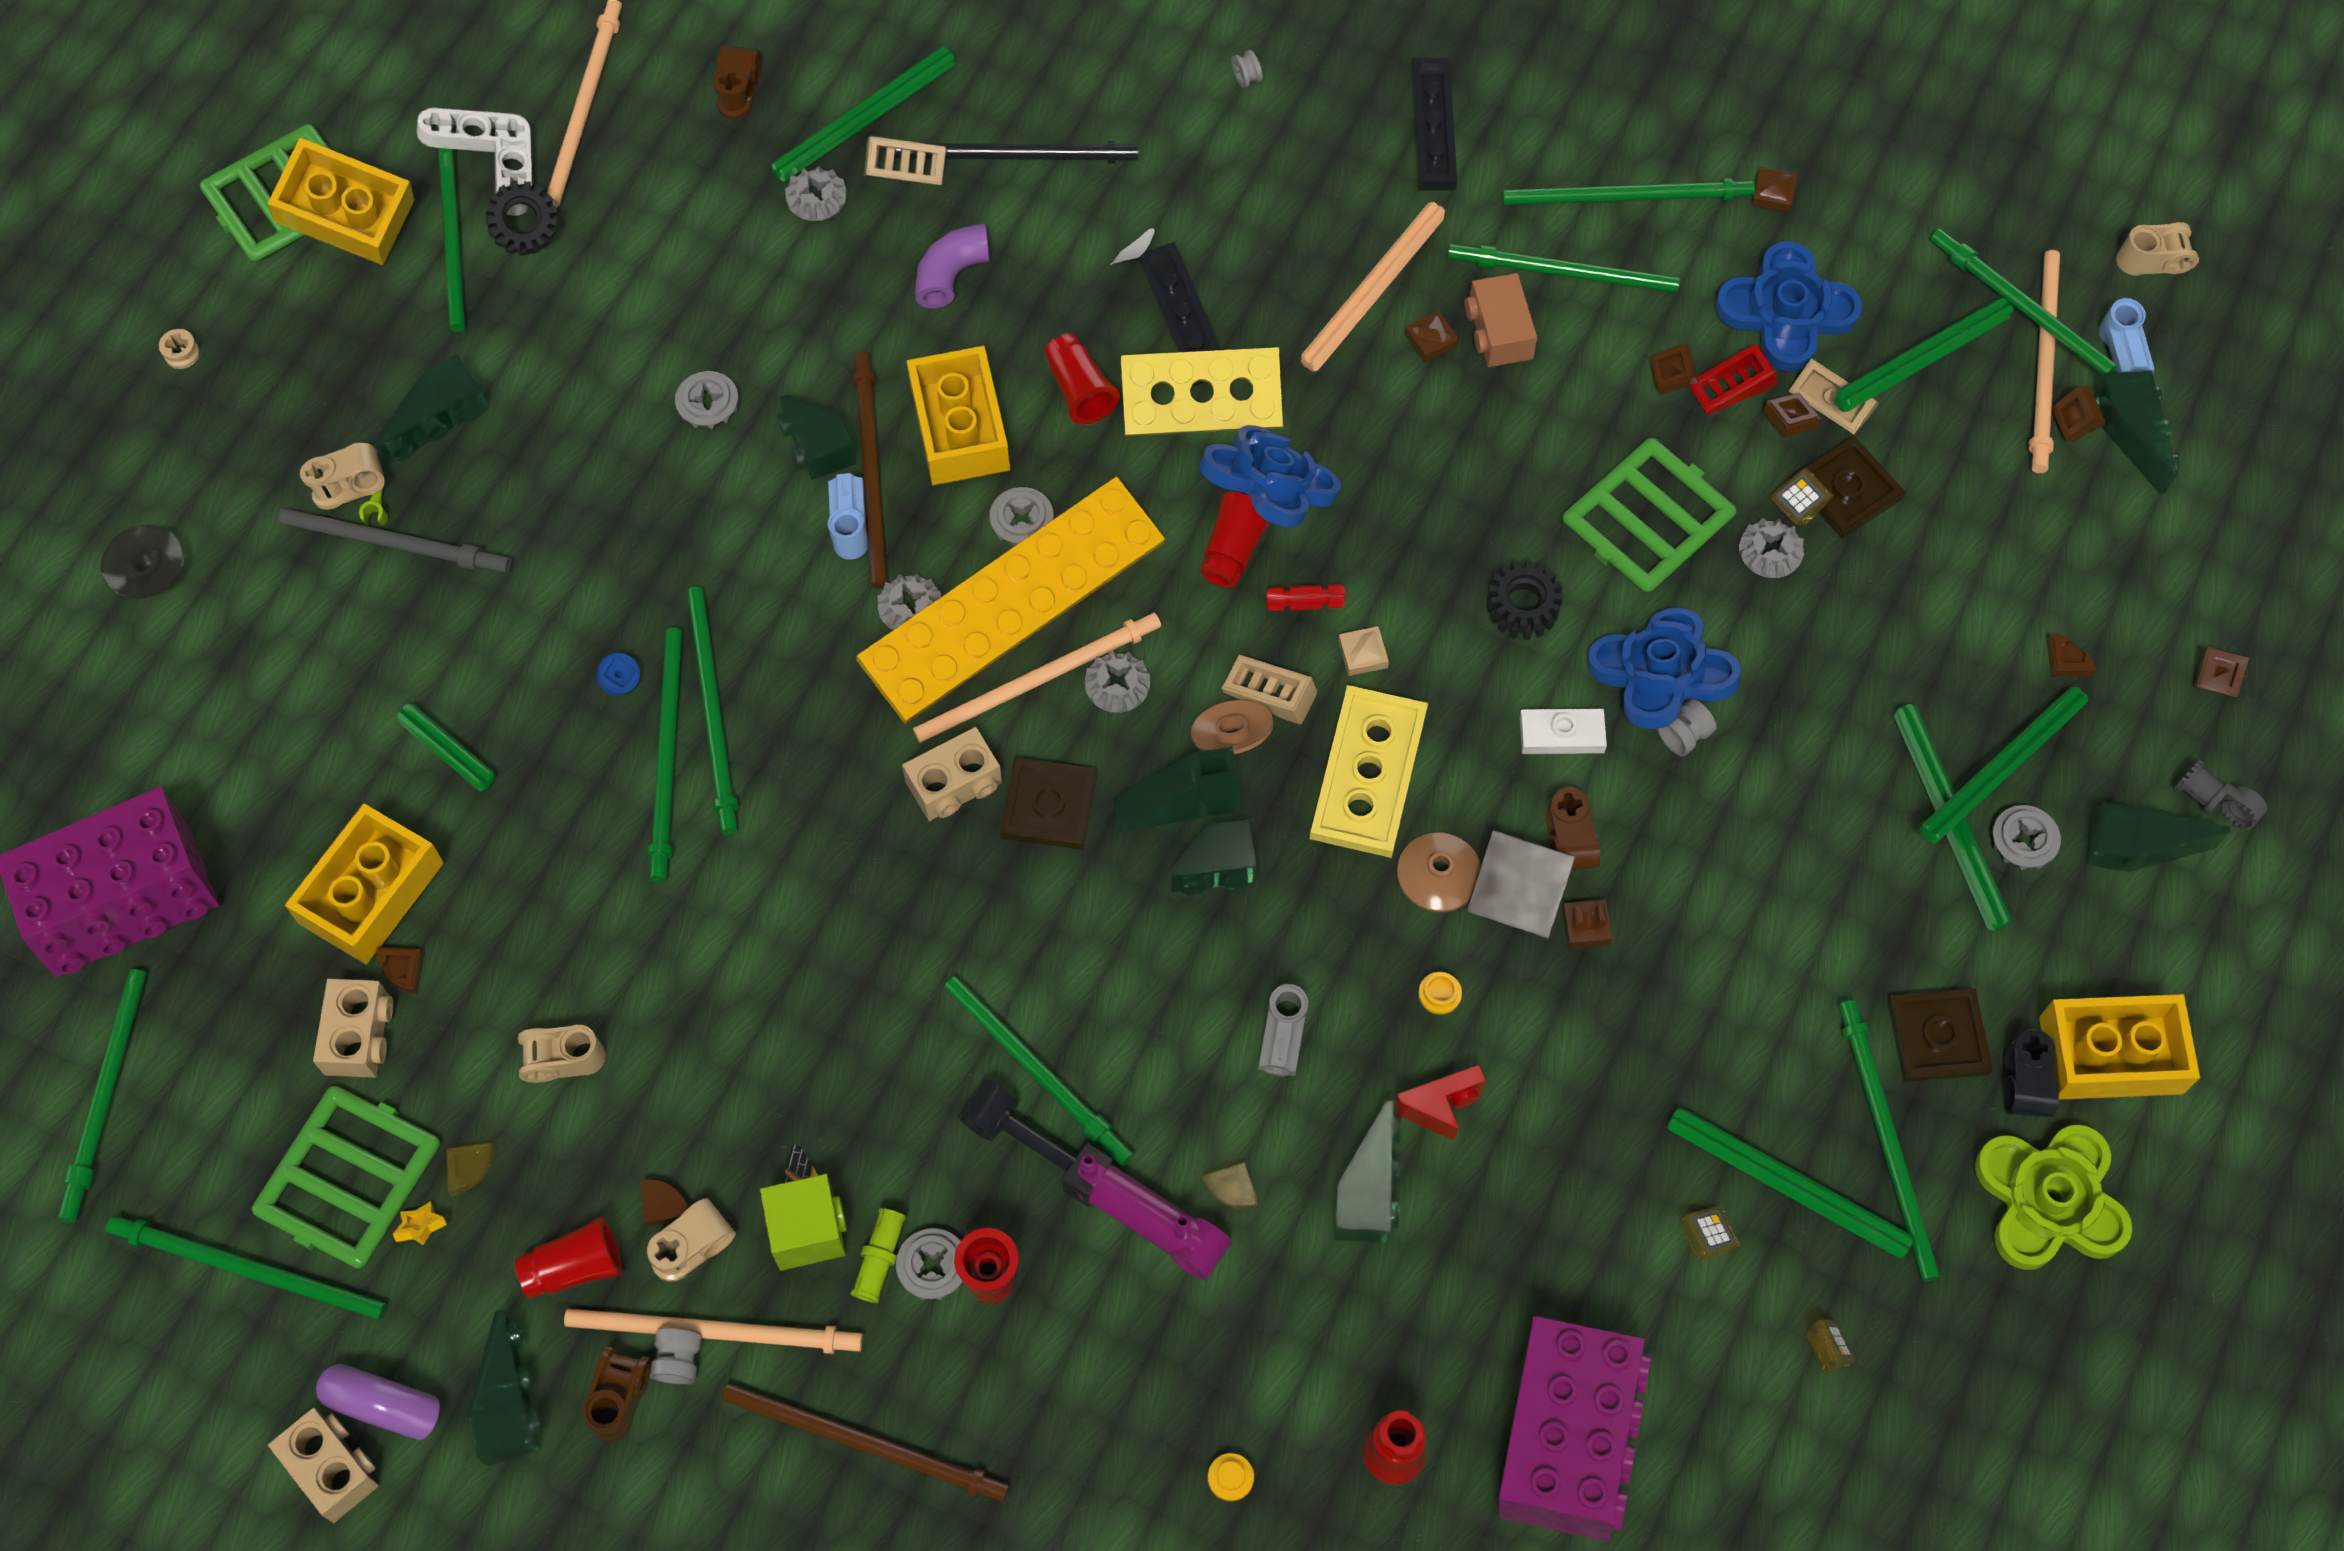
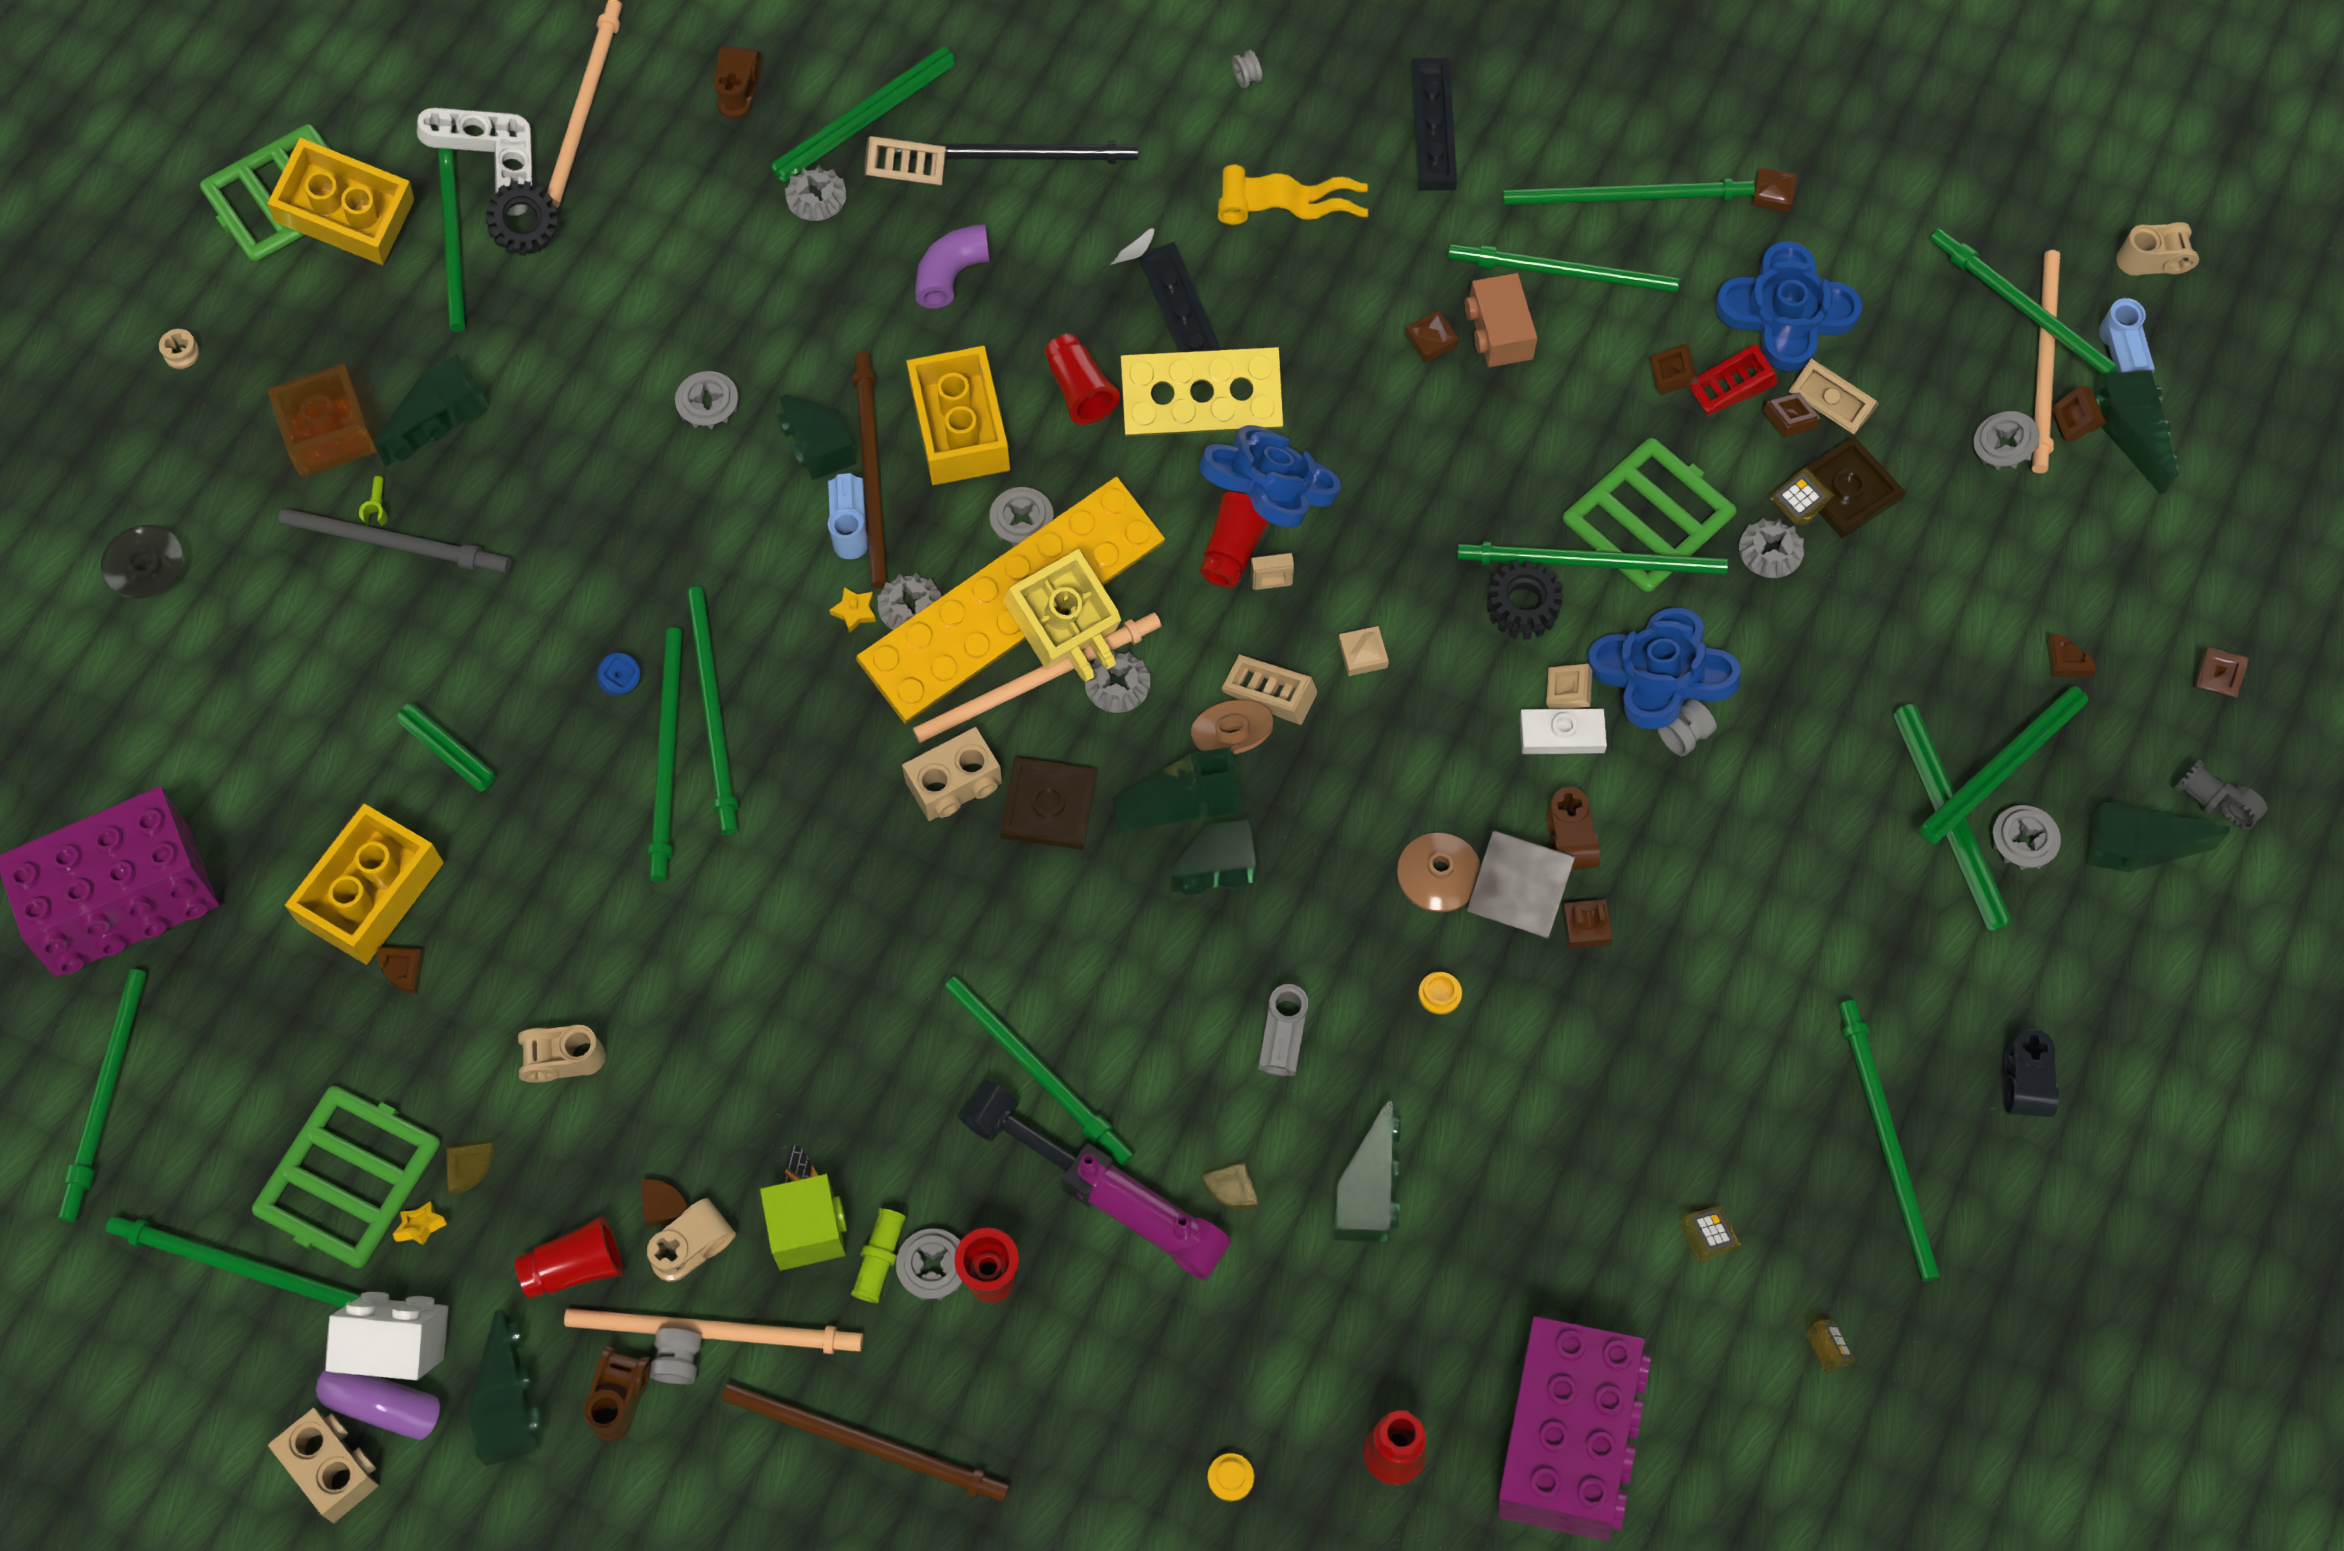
(322, 420): none -> clear orange brick
(341, 1028): tan brick -> none
(346, 475): tan piece -> none
(387, 1337): none -> white brick
(854, 609): none -> yellow piece
(1059, 636): none -> light yellow hinge
(1272, 571): none -> tan tile
(1282, 191): none -> yellow flag
(1305, 597): red axle -> none
(1372, 287): light nougat axle -> none
(1385, 793): light yellow plate -> none
(1431, 1102): red slope -> none
(1489, 553): none -> green bar
(1569, 686): none -> tan tile
(1791, 1183): green axle -> none
(1923, 354): green axle -> none
(1939, 1035): dark brown tile -> none
(2006, 425): none -> light grey gear
(2070, 1172): lime plant -> none
(2121, 1046): yellow brick -> none

